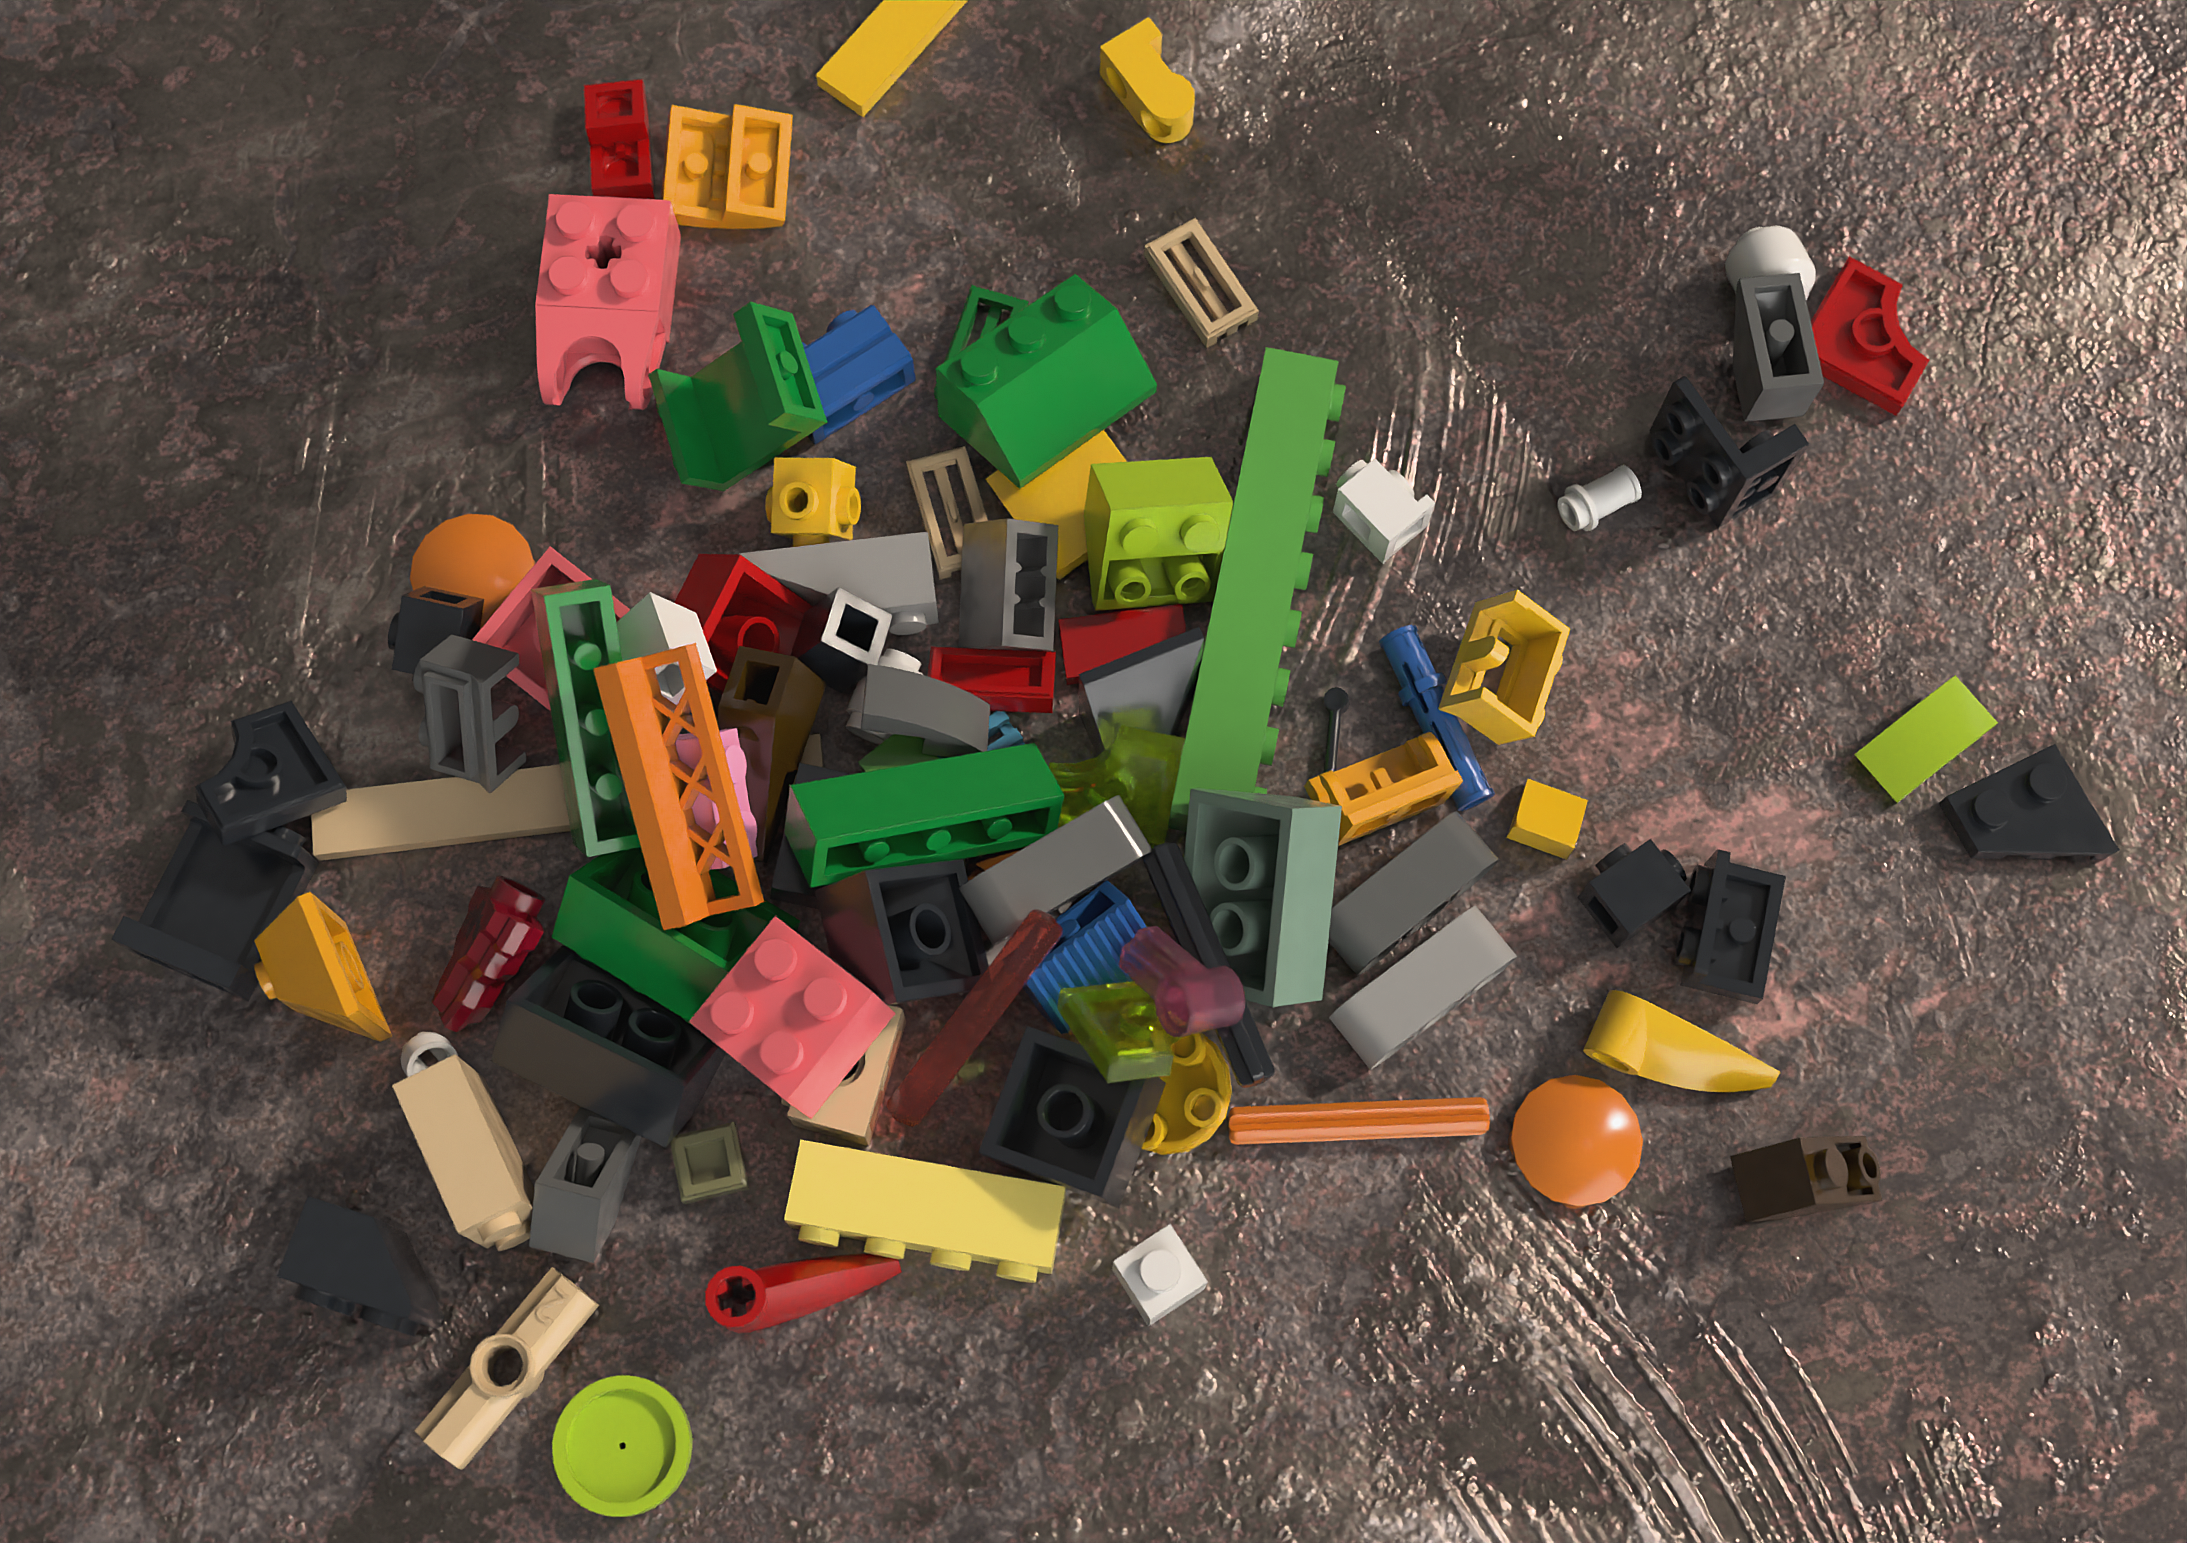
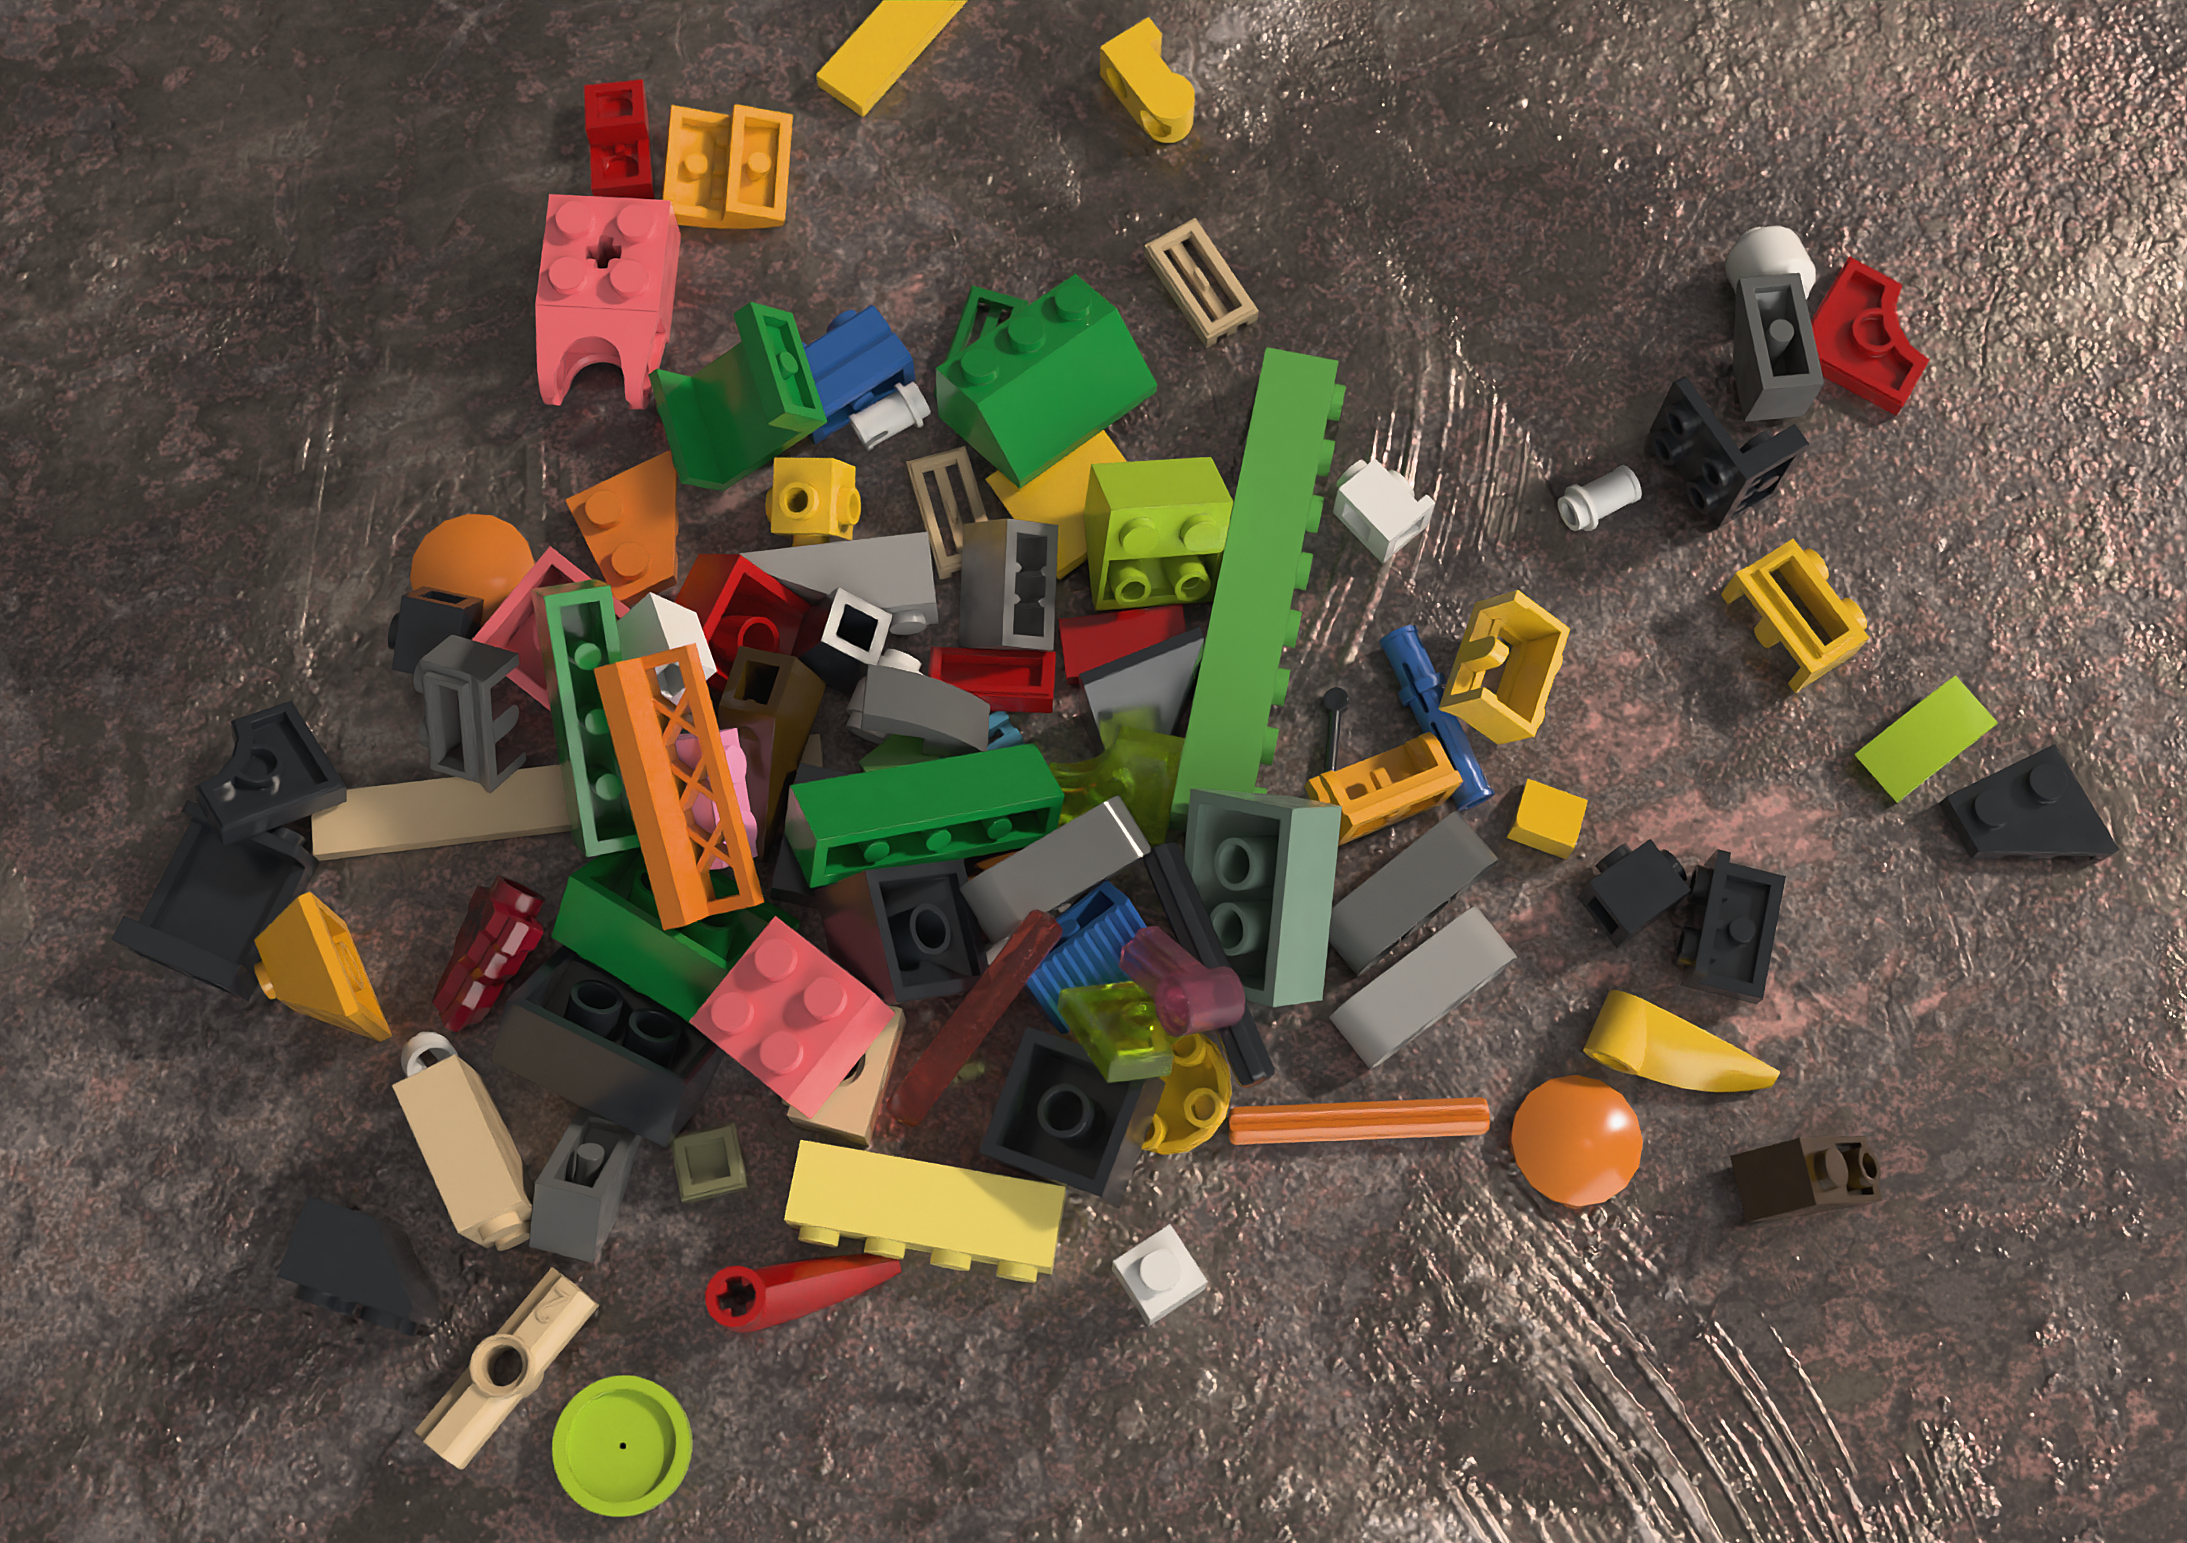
(633, 528): none -> orange wing
(890, 415): none -> white pin
(1781, 620): none -> yellow window

